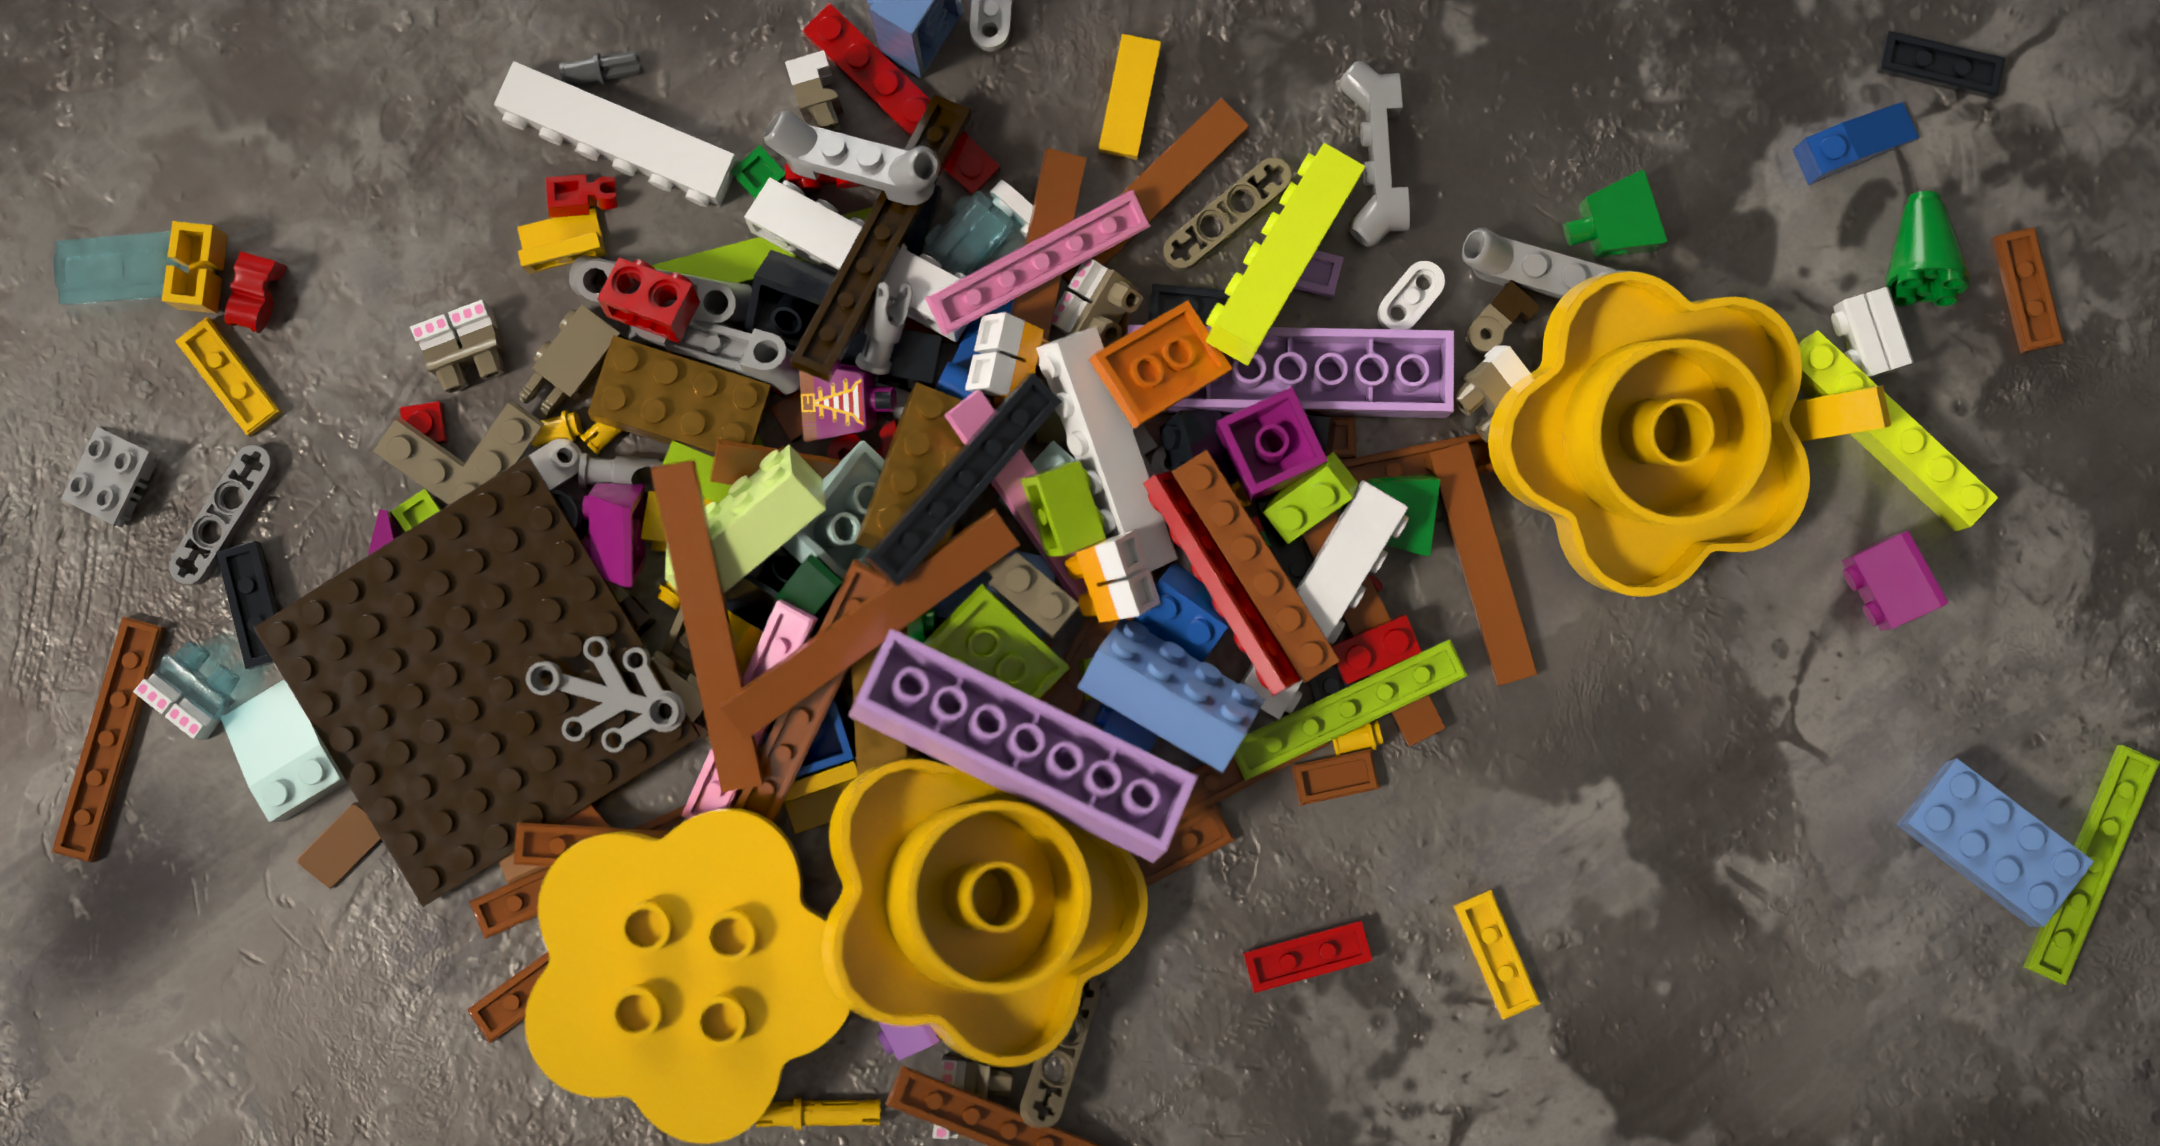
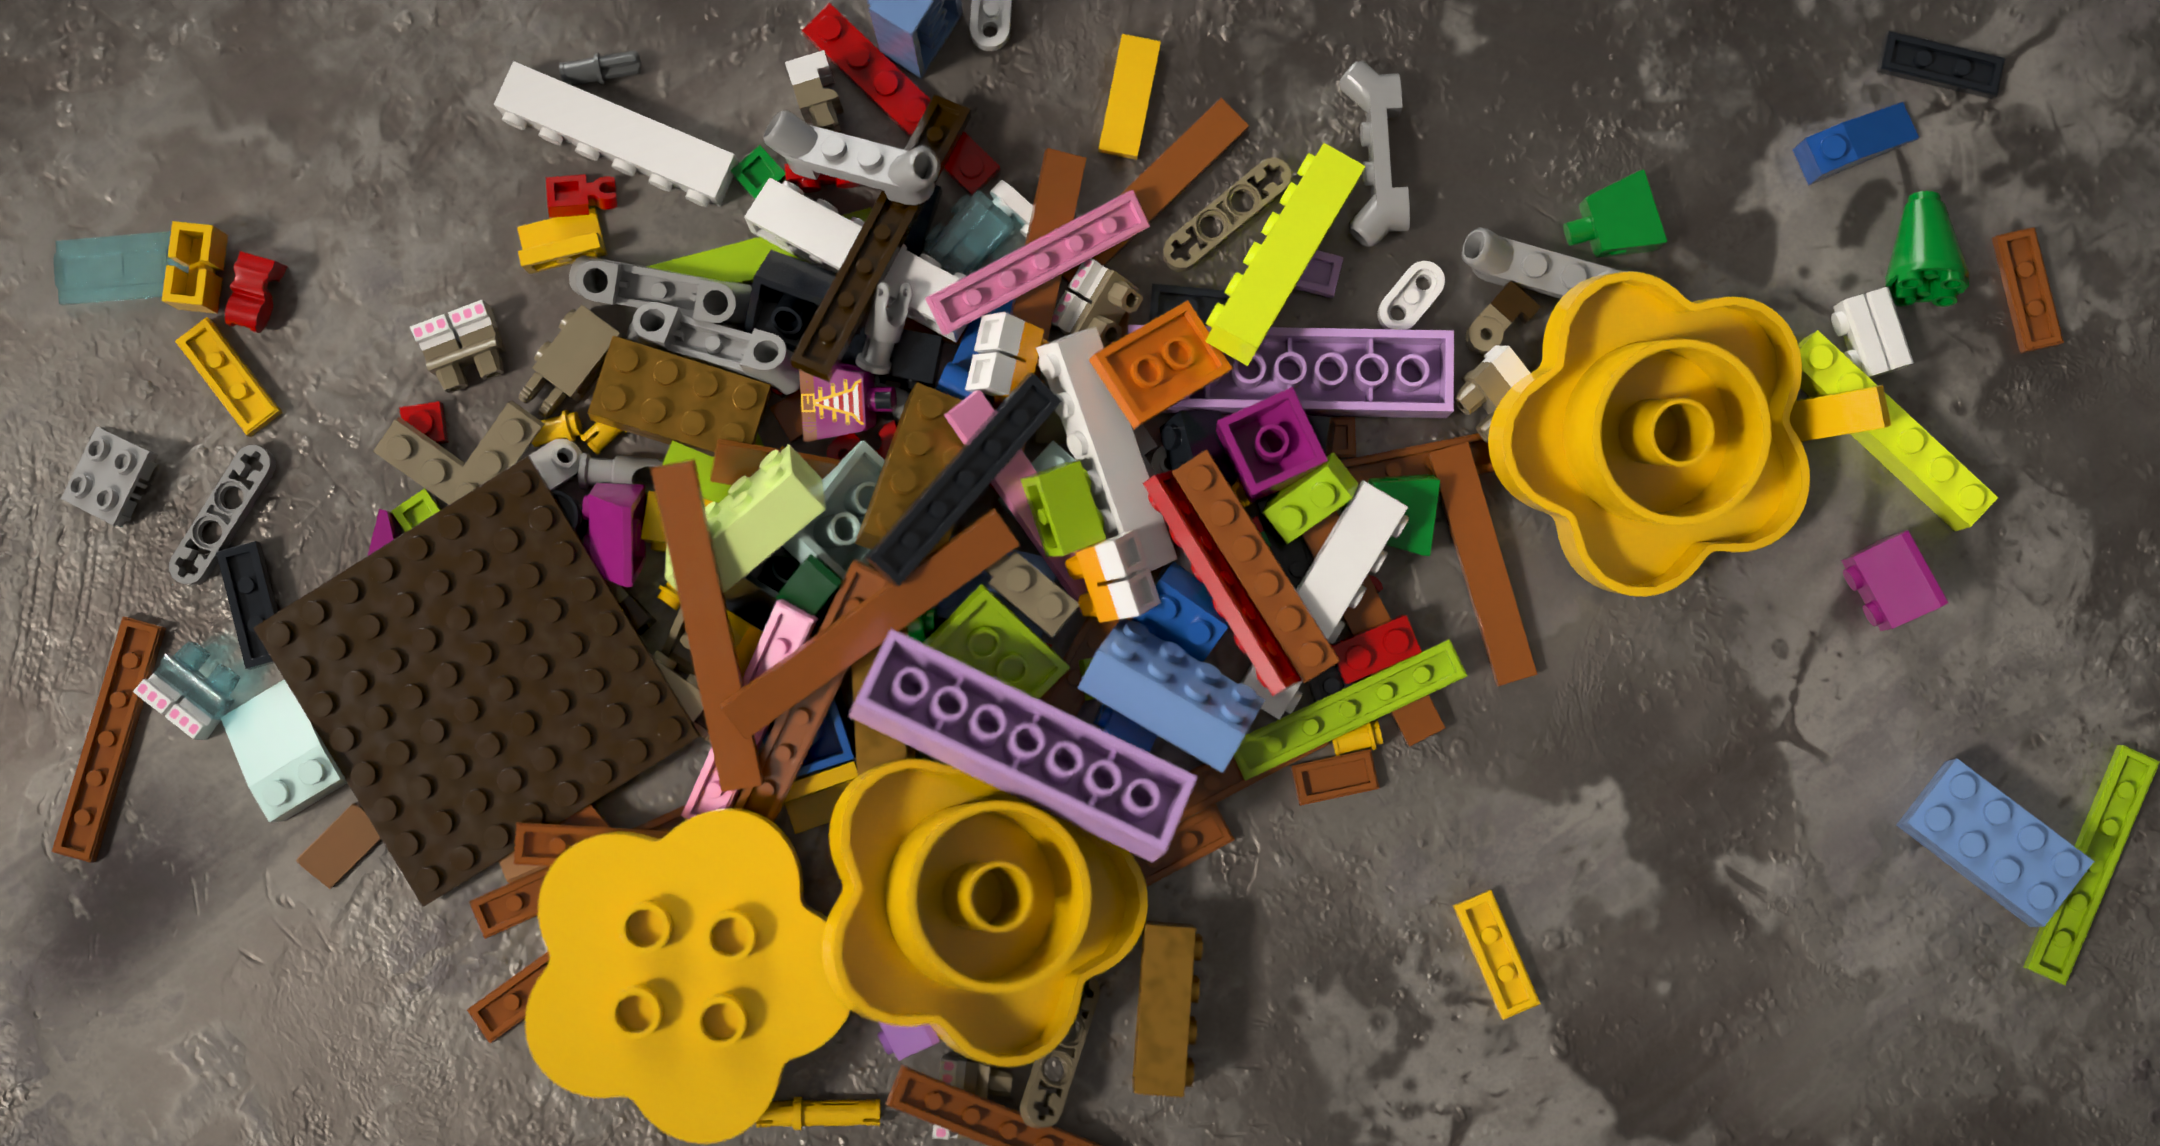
(614, 697): light grey plant -> none
(644, 307): red brick -> none
(1164, 1009): none -> pearl gold brick
(1307, 956): red plate -> none

